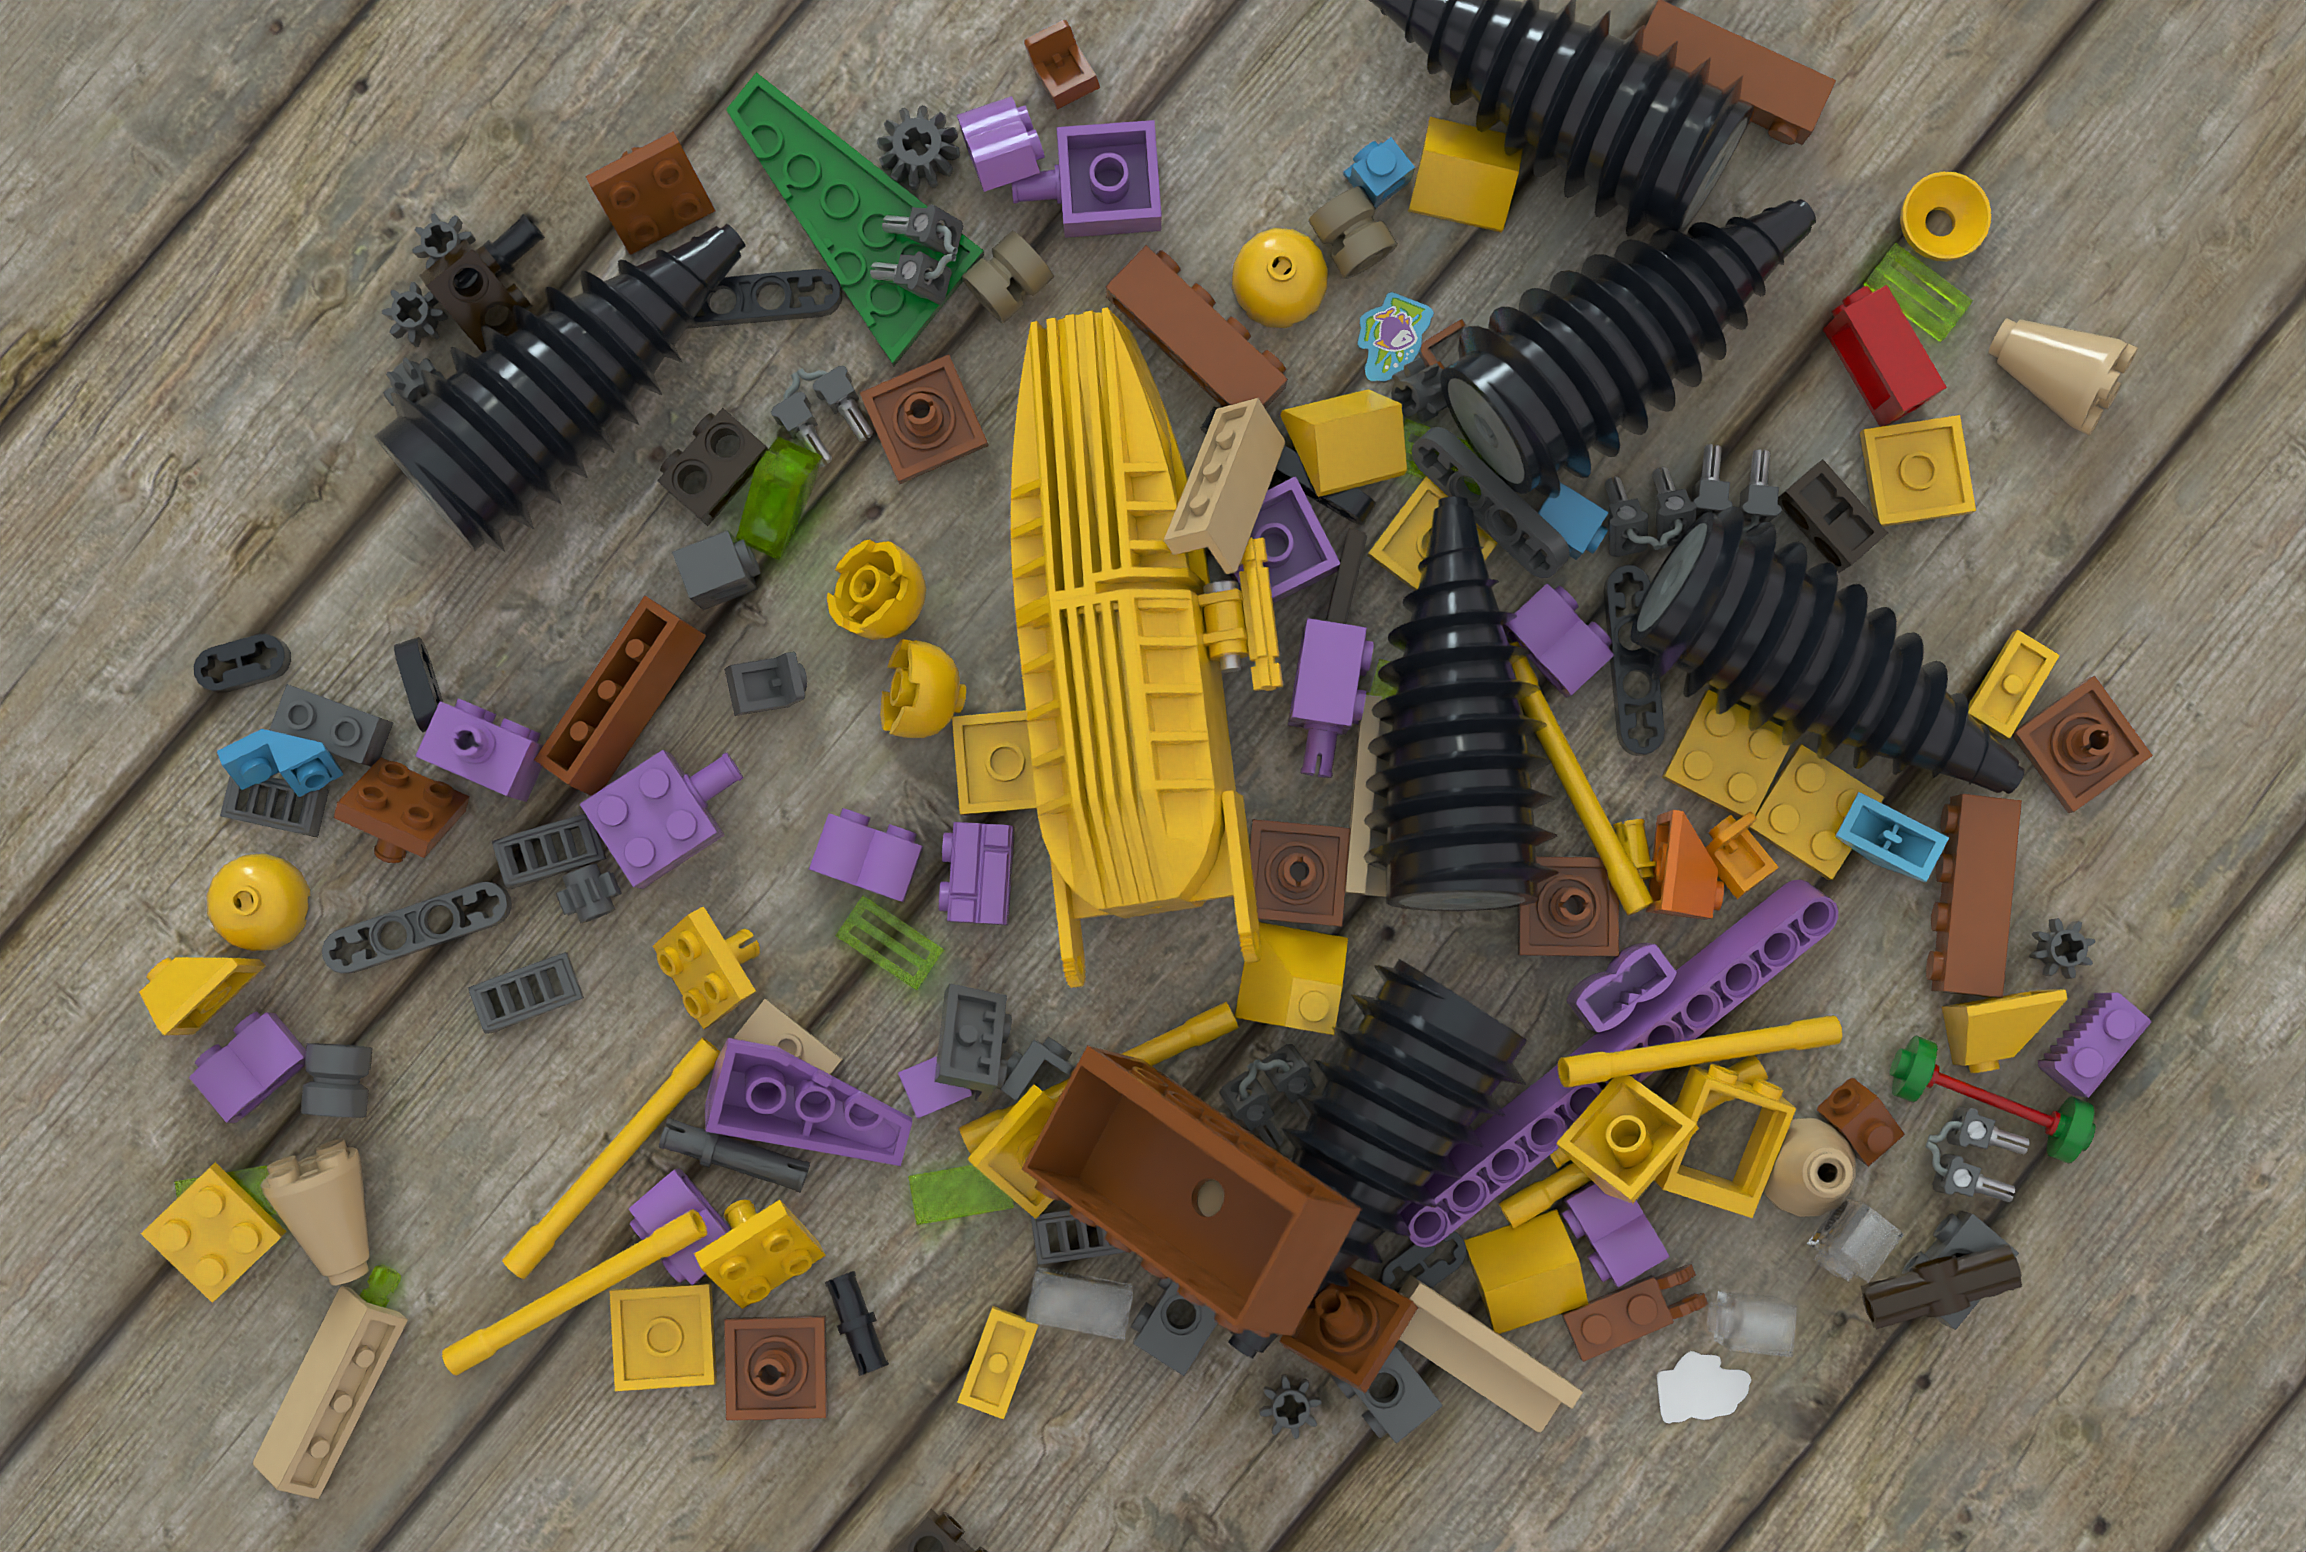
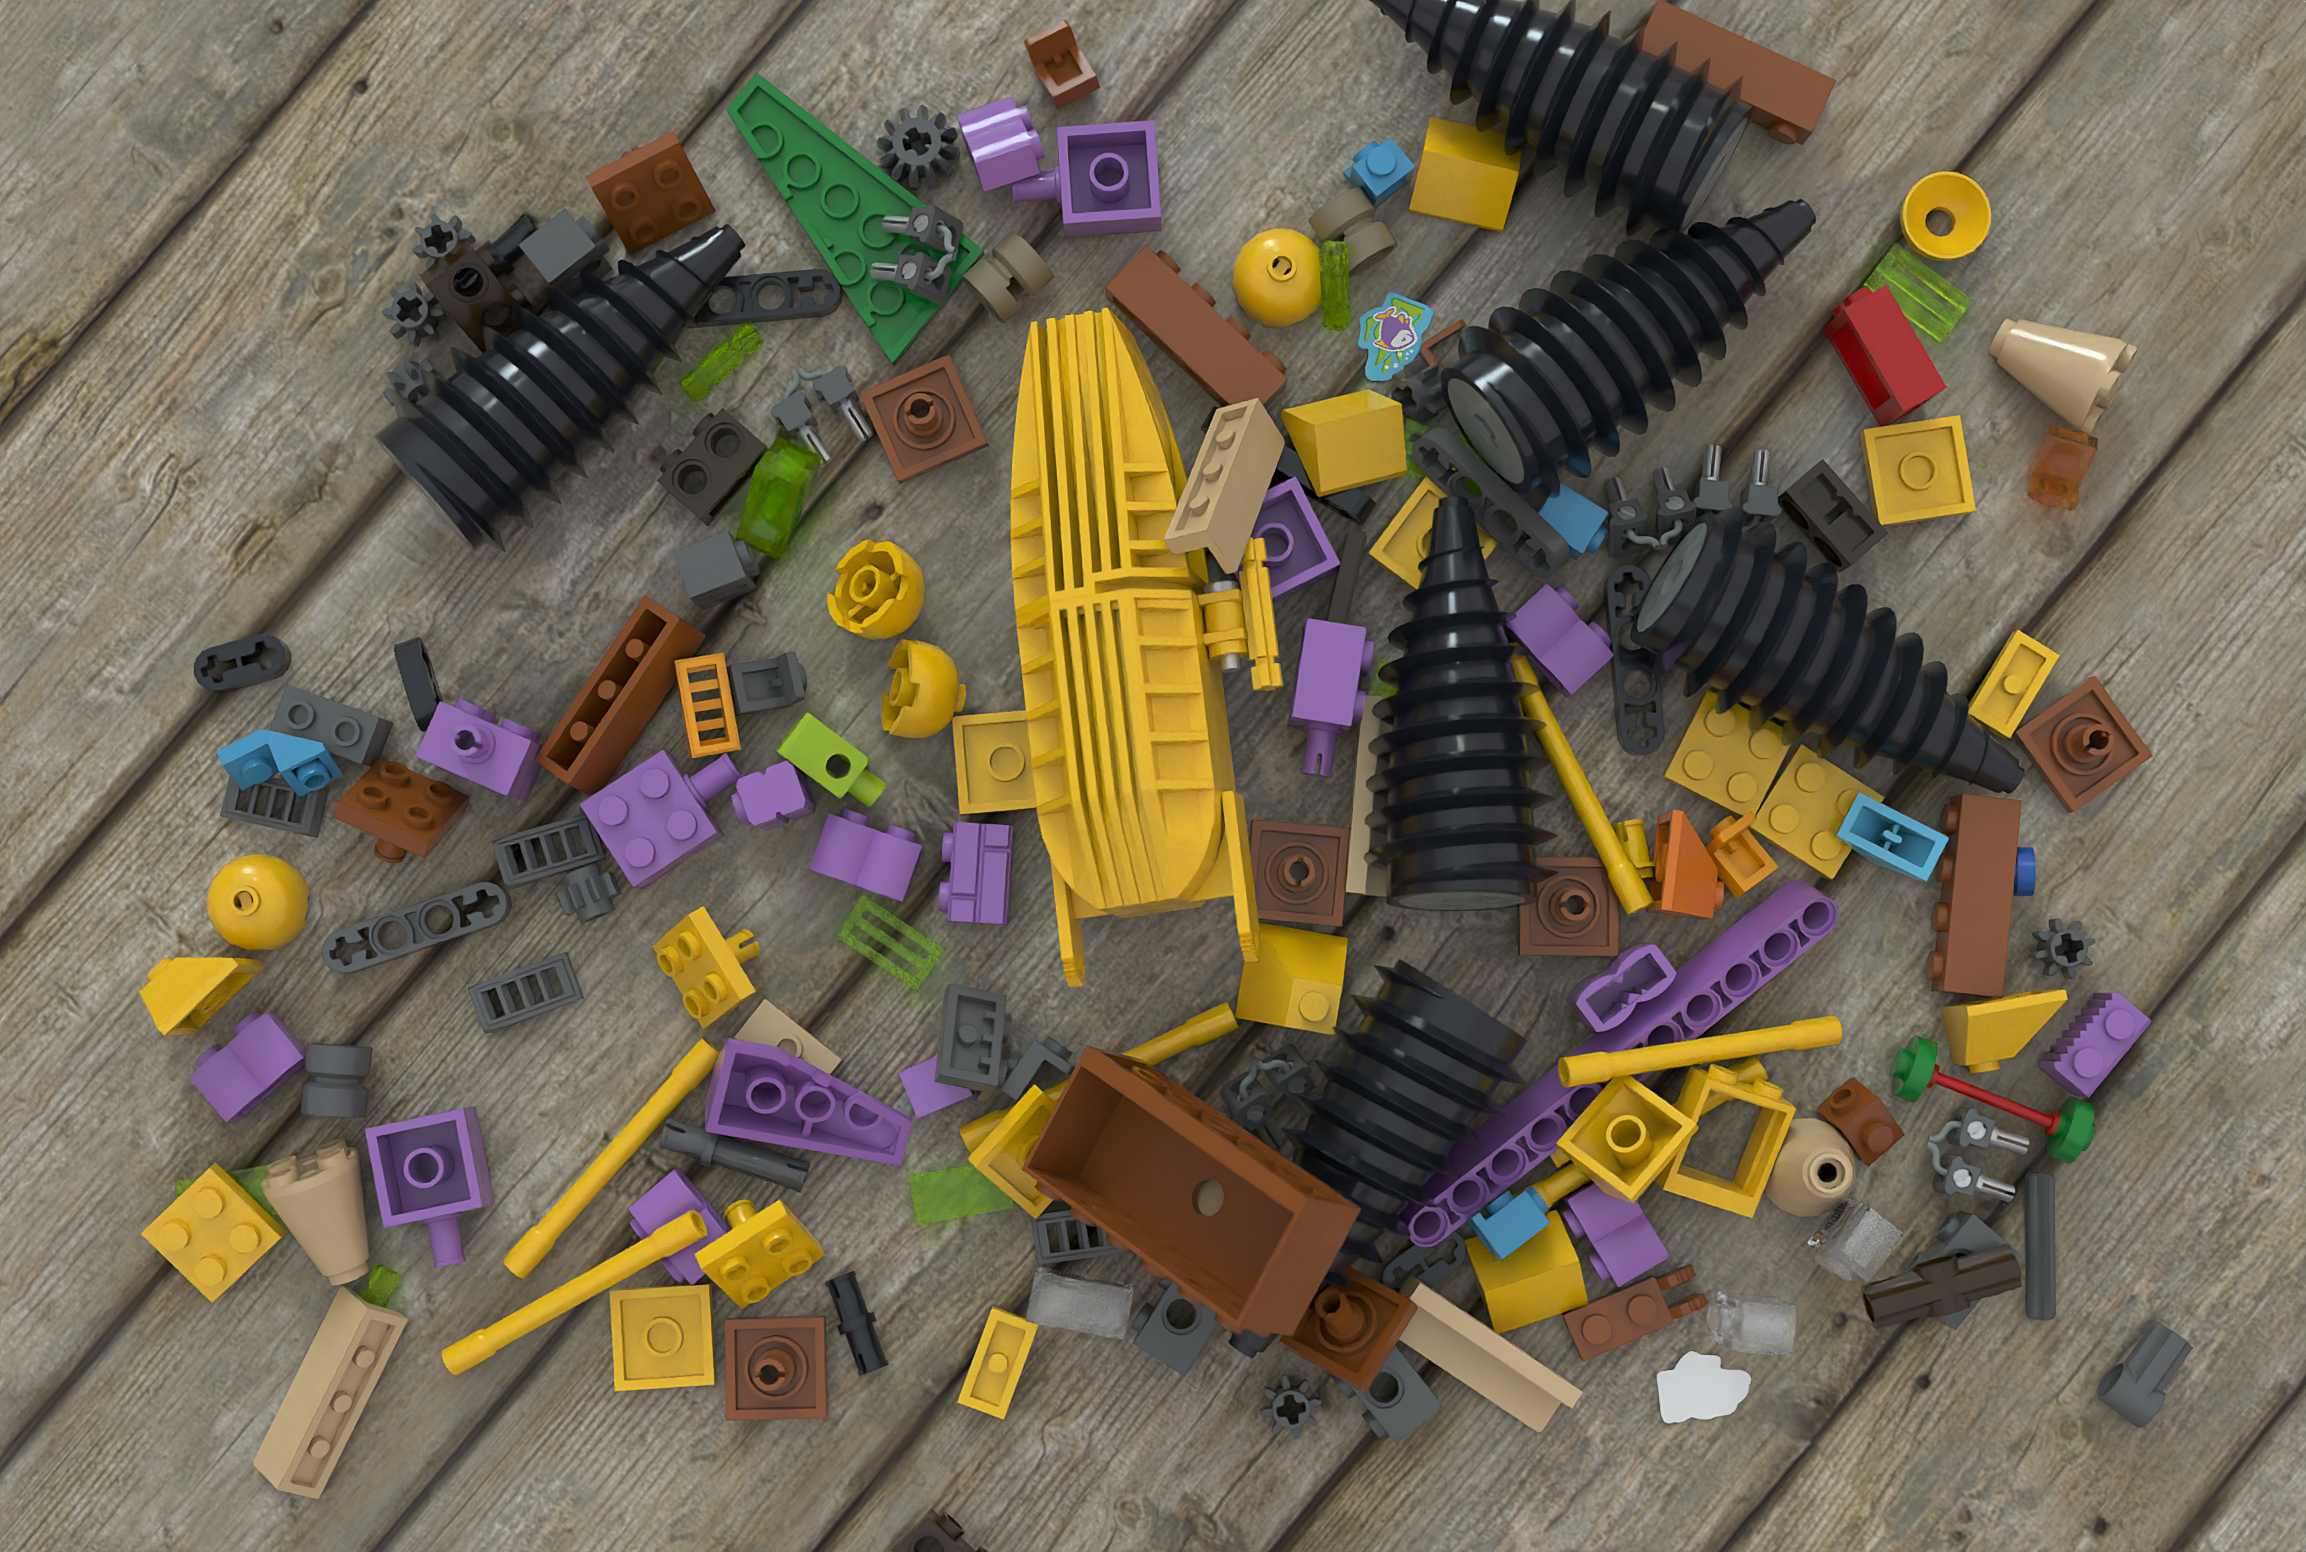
(431, 1174): none -> medium lavender brick
(564, 250): none -> dark grey brick
(691, 727): none -> light orange slope
(721, 361): none -> clear neon green axle
(773, 797): none -> medium lavender brick
(813, 743): none -> lime torso
(1334, 285): none -> clear neon green axle
(1510, 1222): none -> dark azure brick
(2024, 872): none -> blue tile
(2040, 1246): none -> dark grey axle
(2060, 467): none -> clear orange bracket
(2138, 1384): none -> dark grey piece

